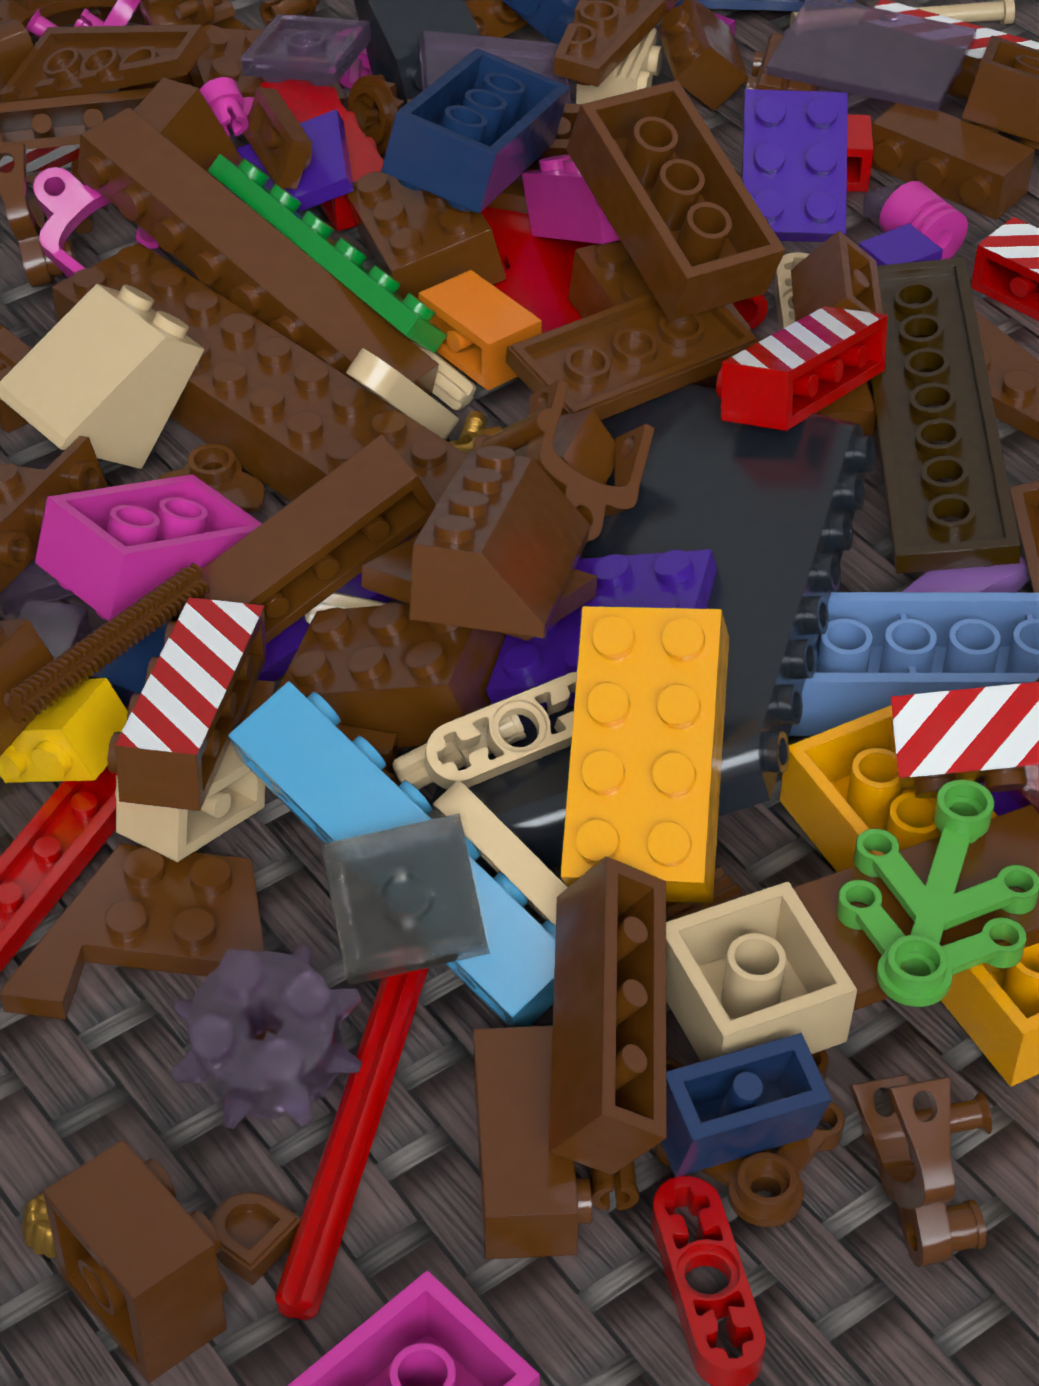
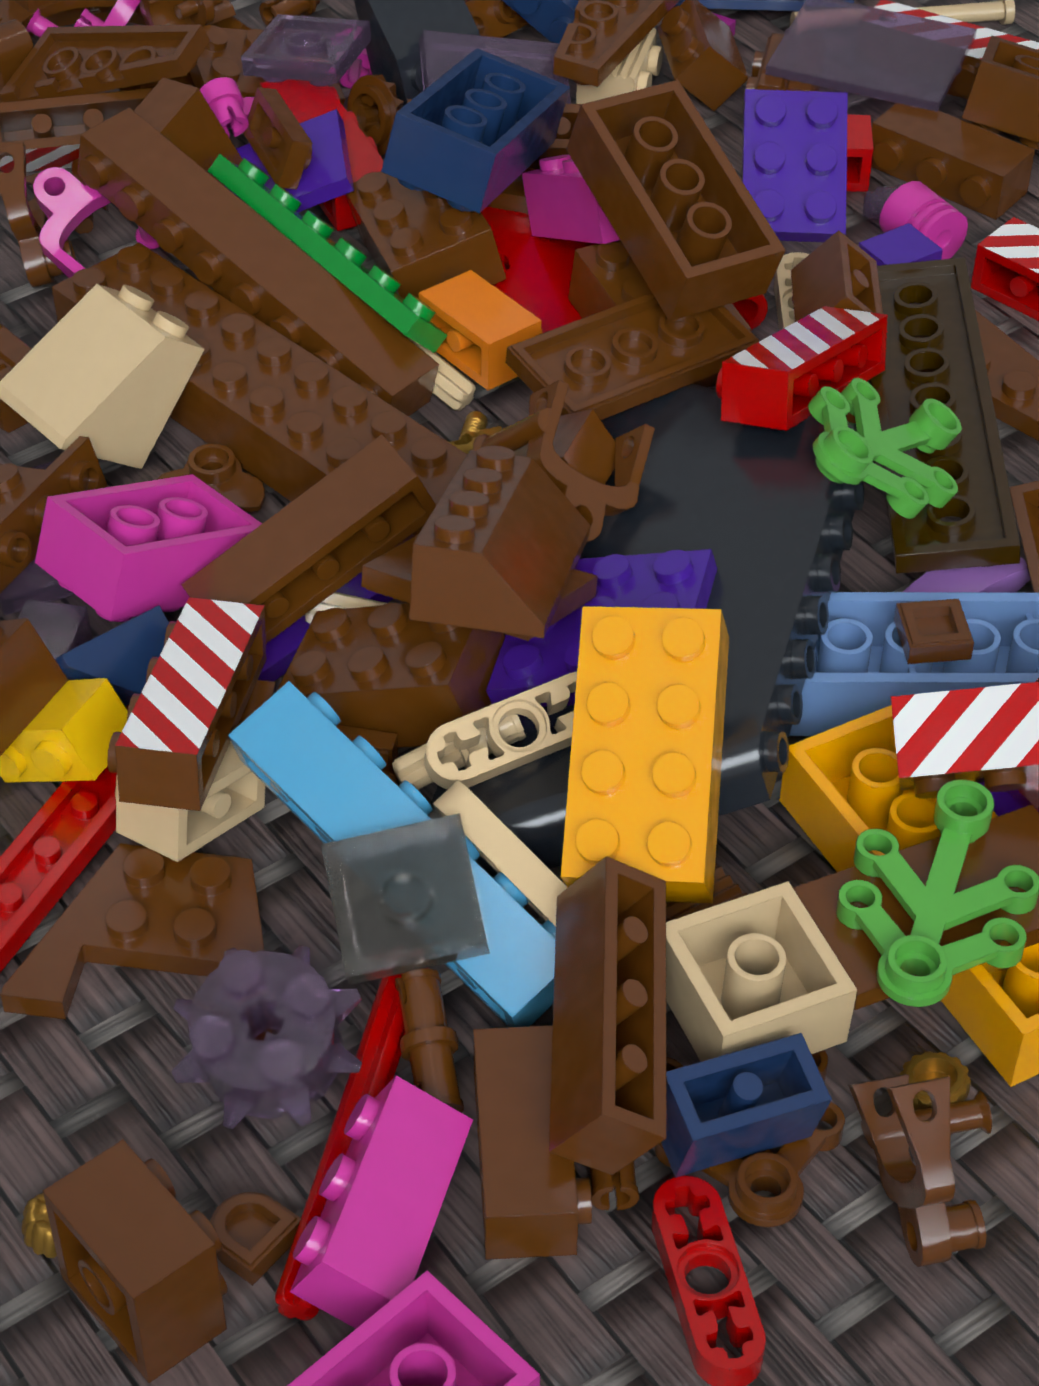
(104, 644): reddish brown axle -> none
(379, 1202): none -> dark pink brick
(401, 393): tan beam -> none
(427, 1038): none -> reddish brown pin
(849, 455): none -> bright green plant
(933, 631): none -> reddish brown tile
(934, 1066): none -> pearl gold piece

